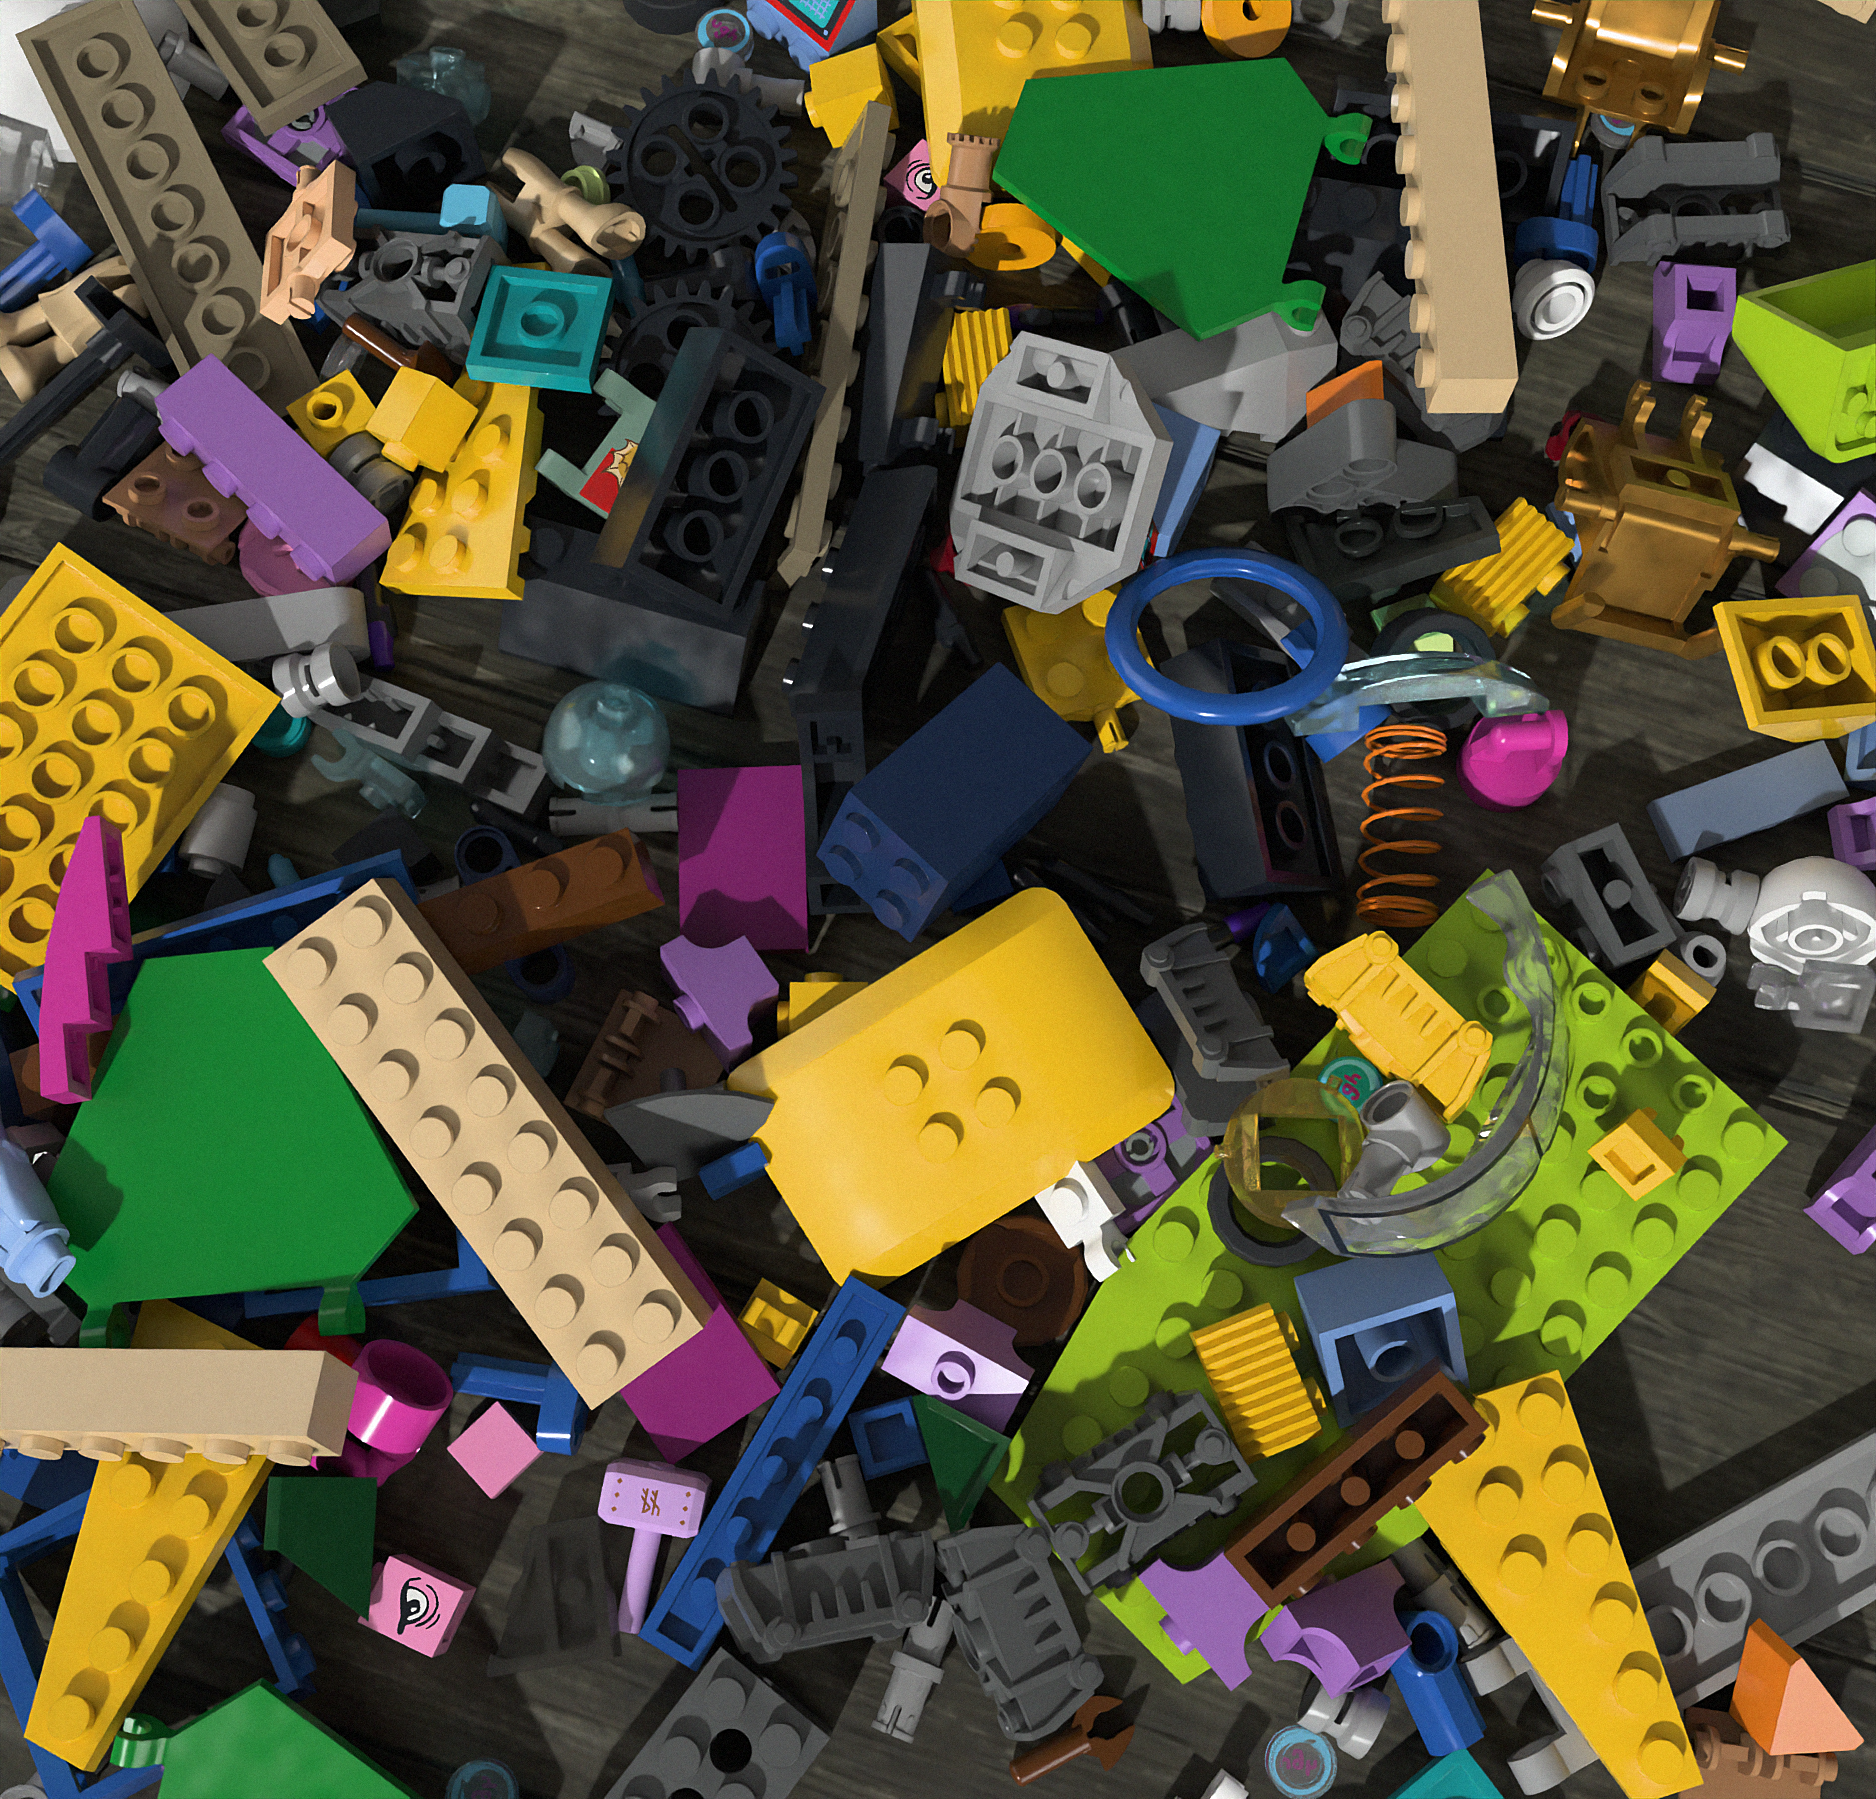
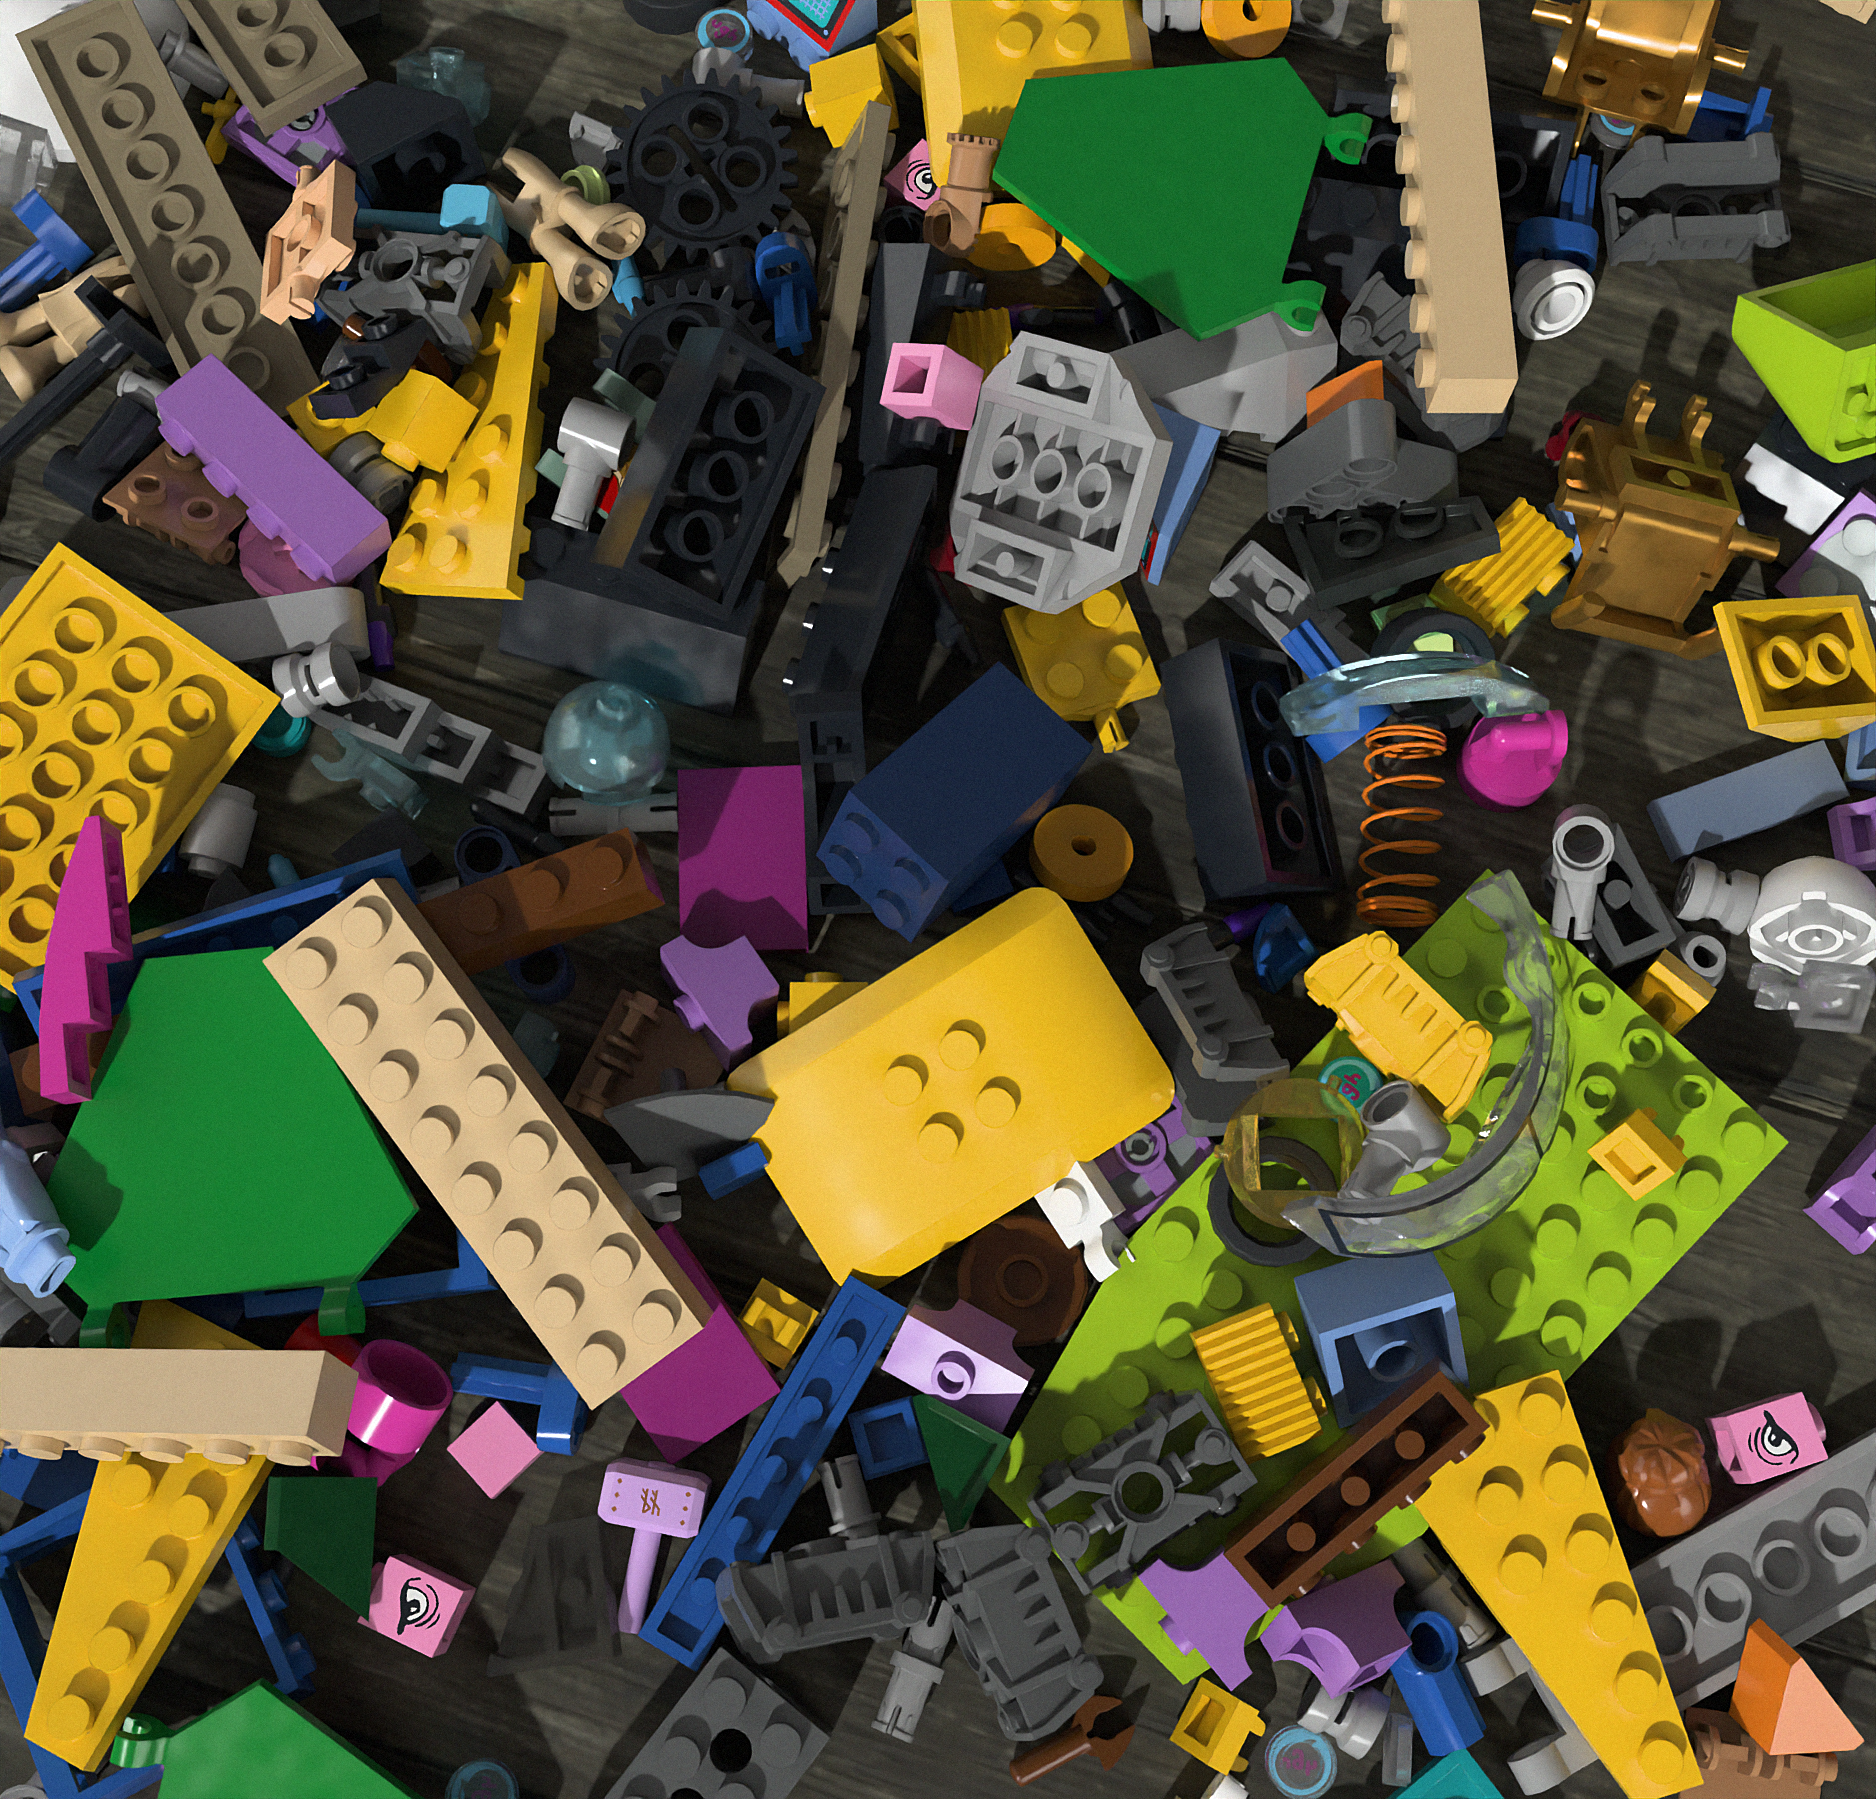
(222, 112): none -> yellow piece
(374, 367): none -> black slope
(541, 329): teal plate -> none
(594, 445): none -> light grey pin
(932, 384): none -> bright pink brick
(1076, 875): none -> light orange piece
(1216, 1727): none -> yellow tile
(1220, 708): blue wedge -> none
(1397, 1749): none -> clear tile
(1578, 872): none -> light grey pin
(1658, 1476): none -> dark orange hair
(1691, 321): medium lavender brick -> none
(1728, 119): none -> blue bracket
(1768, 1437): none -> bright pink brick

